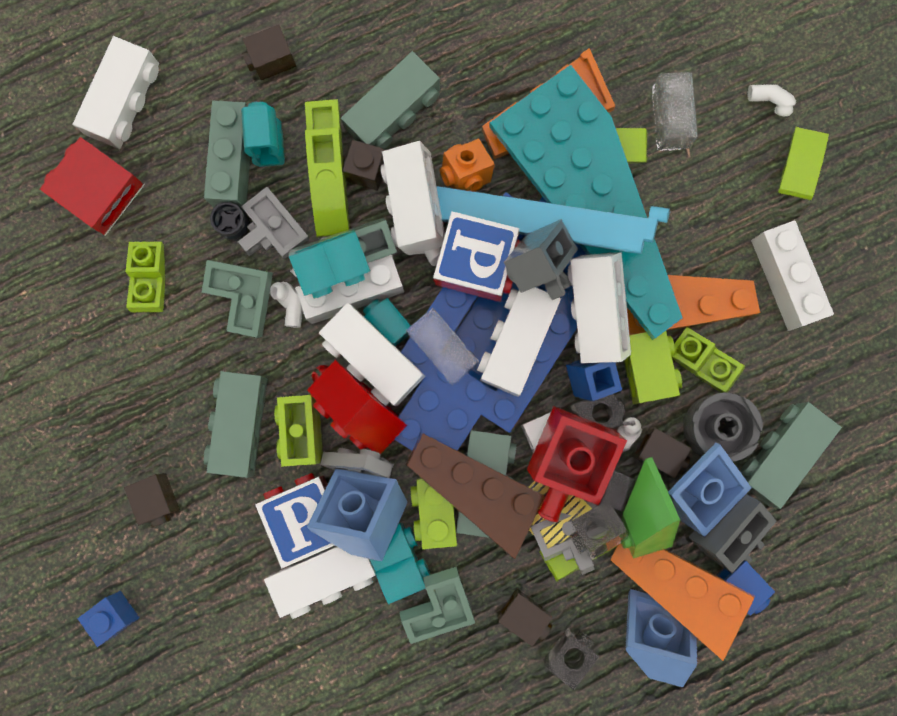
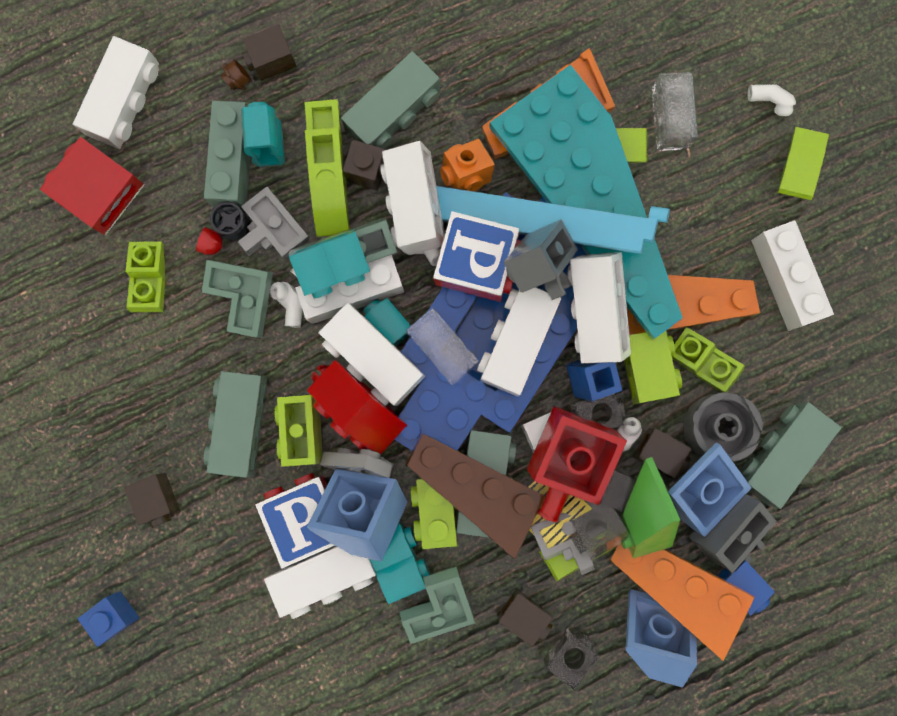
(209, 242): none -> red hinge
(235, 75): none -> reddish brown plate

